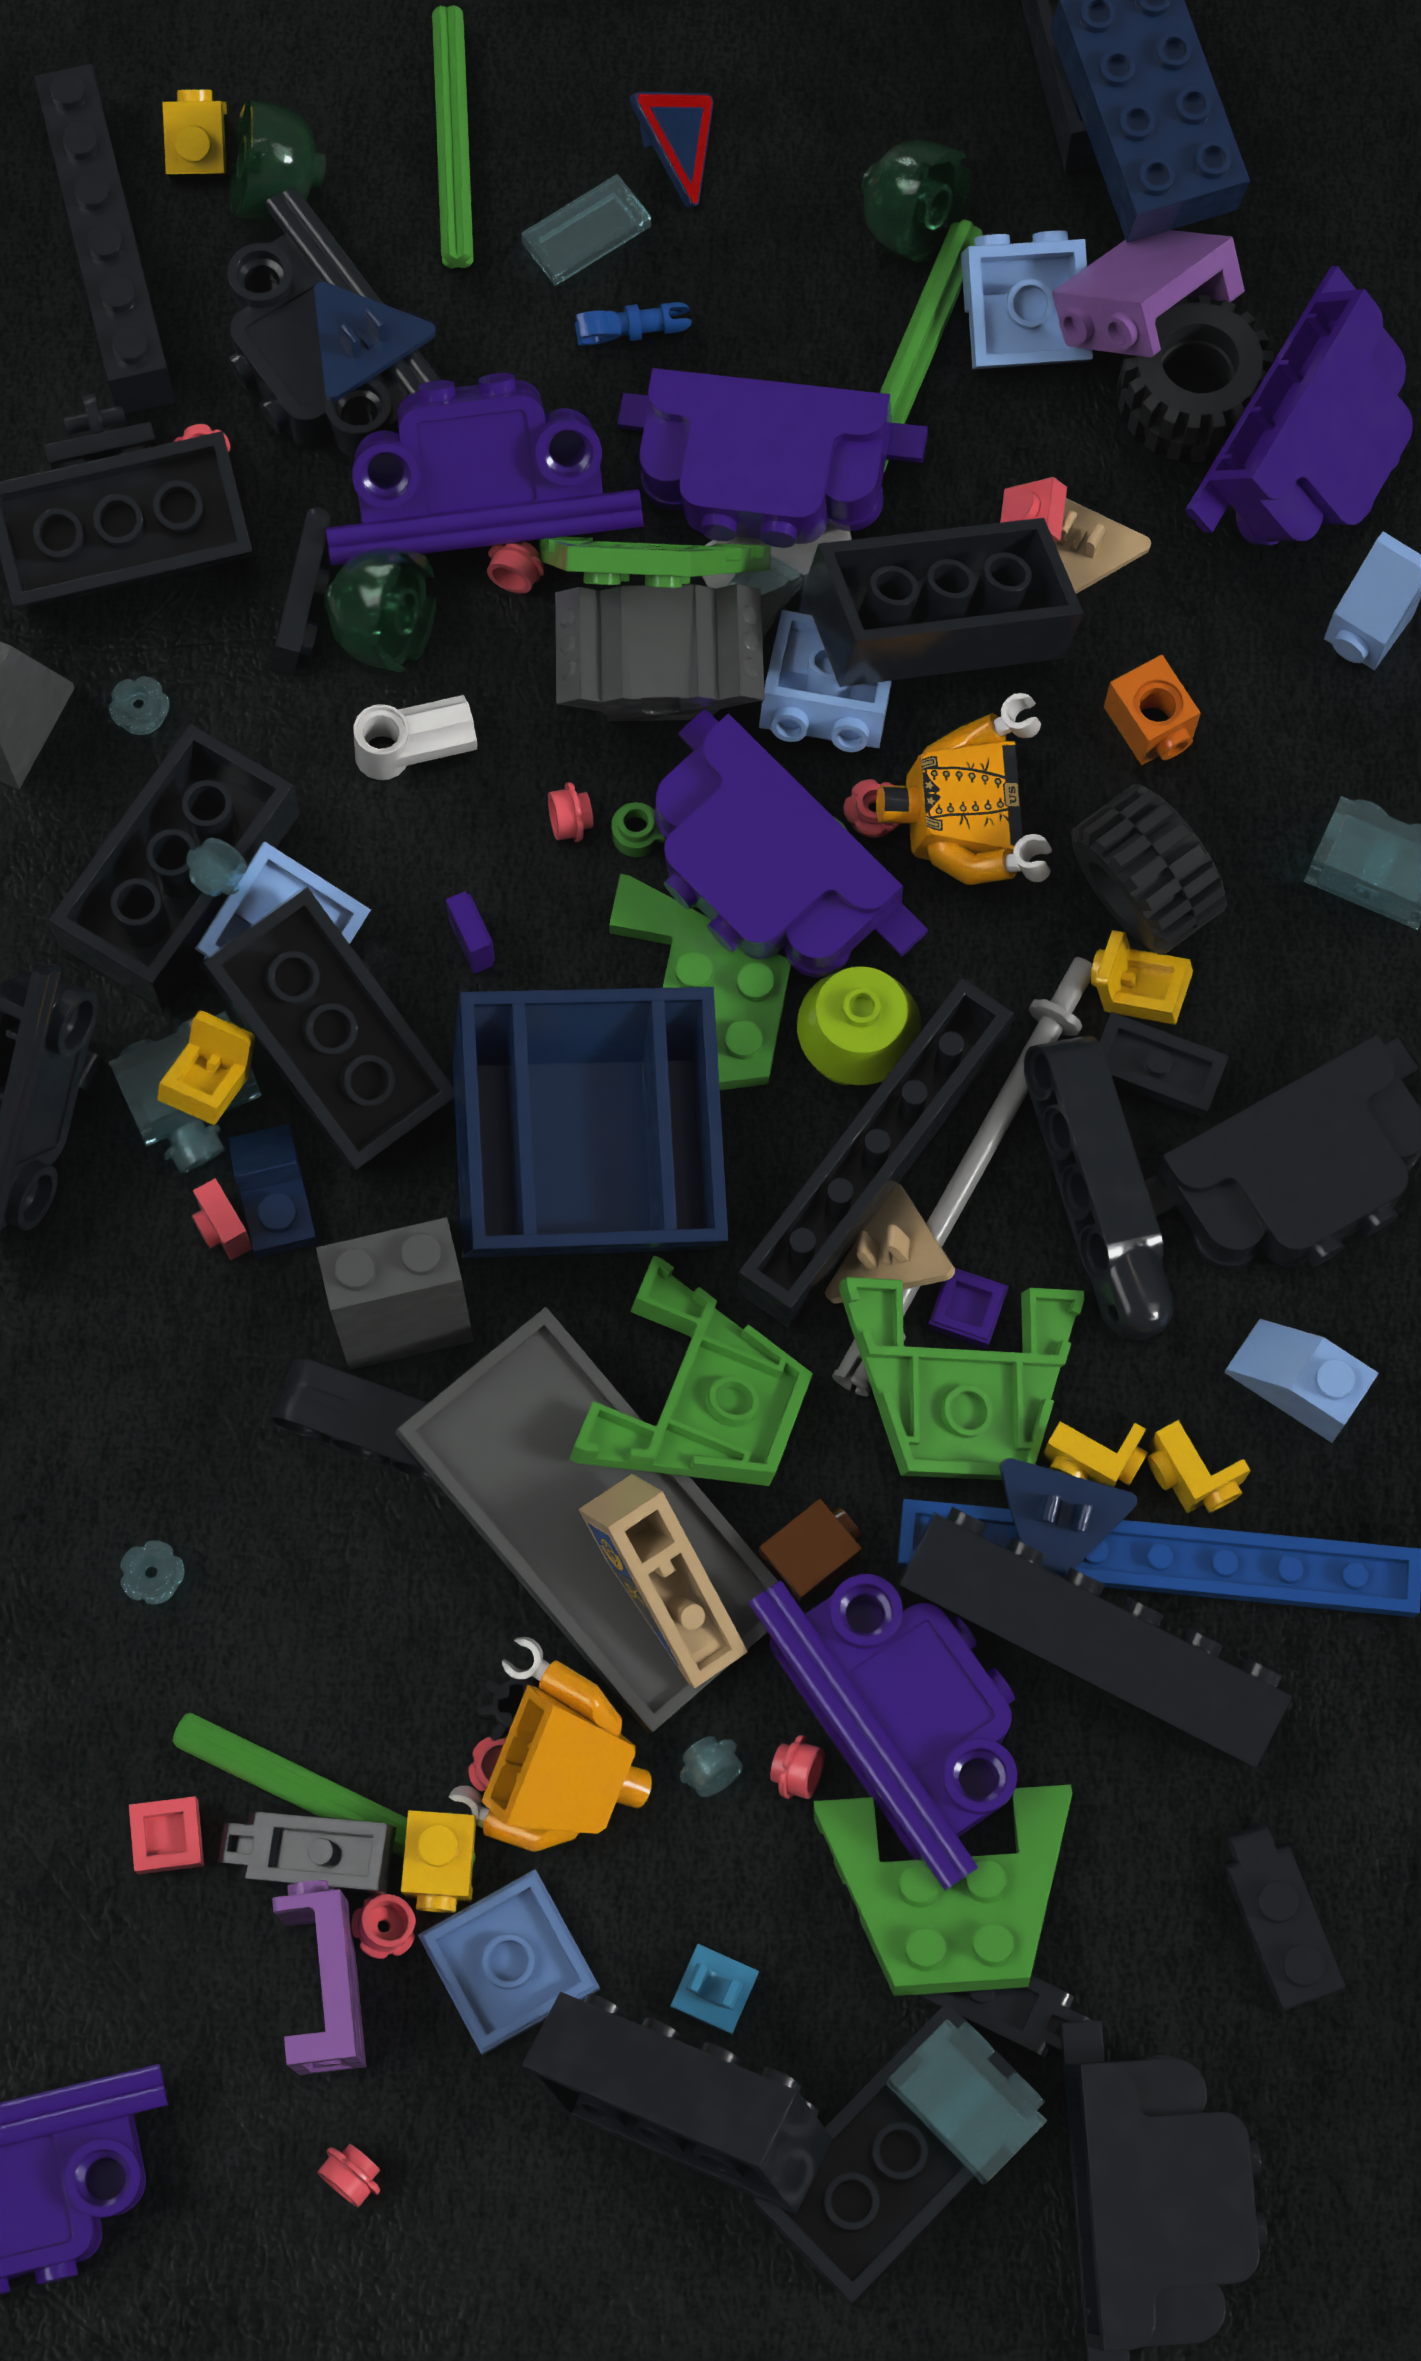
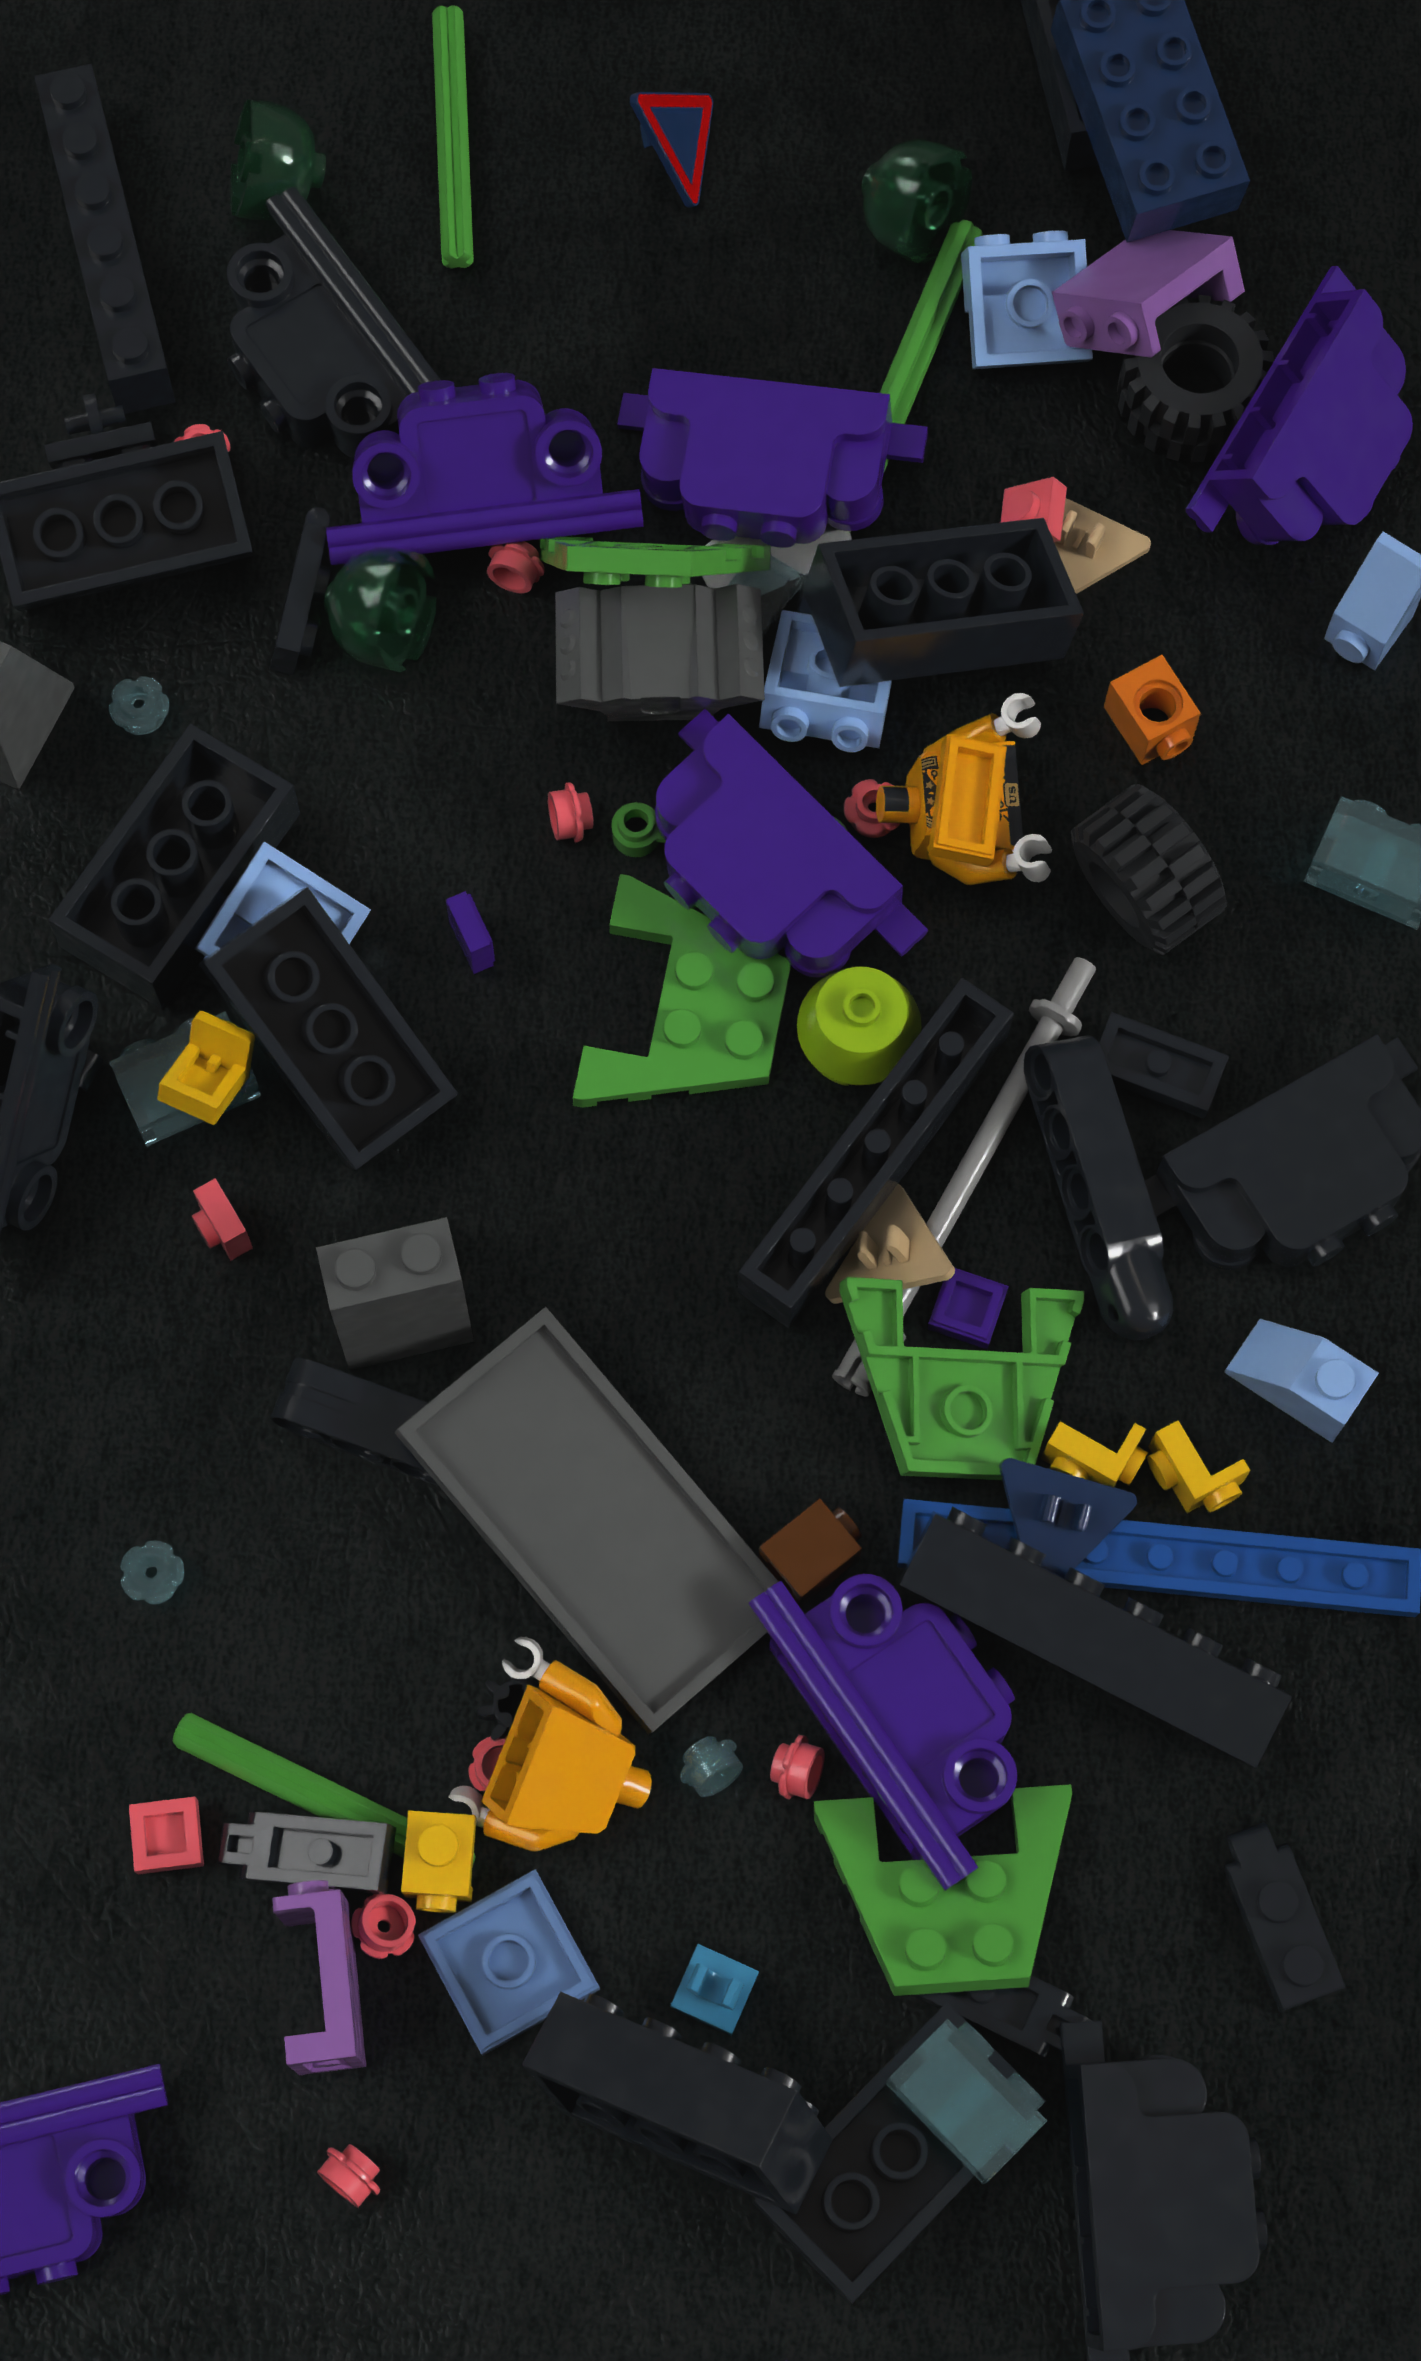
(194, 134): yellow bracket -> none
(194, 1145): clear light blue plate -> none
(216, 867): clear light blue plate -> none
(272, 1191): dark blue slope -> none
(362, 338): dark blue piece -> none
(418, 732): white piece -> none
(586, 229): clear light blue tile -> none
(588, 1122): dark blue slope -> none
(605, 326): blue piece -> none
(663, 1577): tan slope -> none
(725, 1407): bright green wing -> none
(967, 800): none -> light orange tile
(1140, 981): yellow bracket -> none

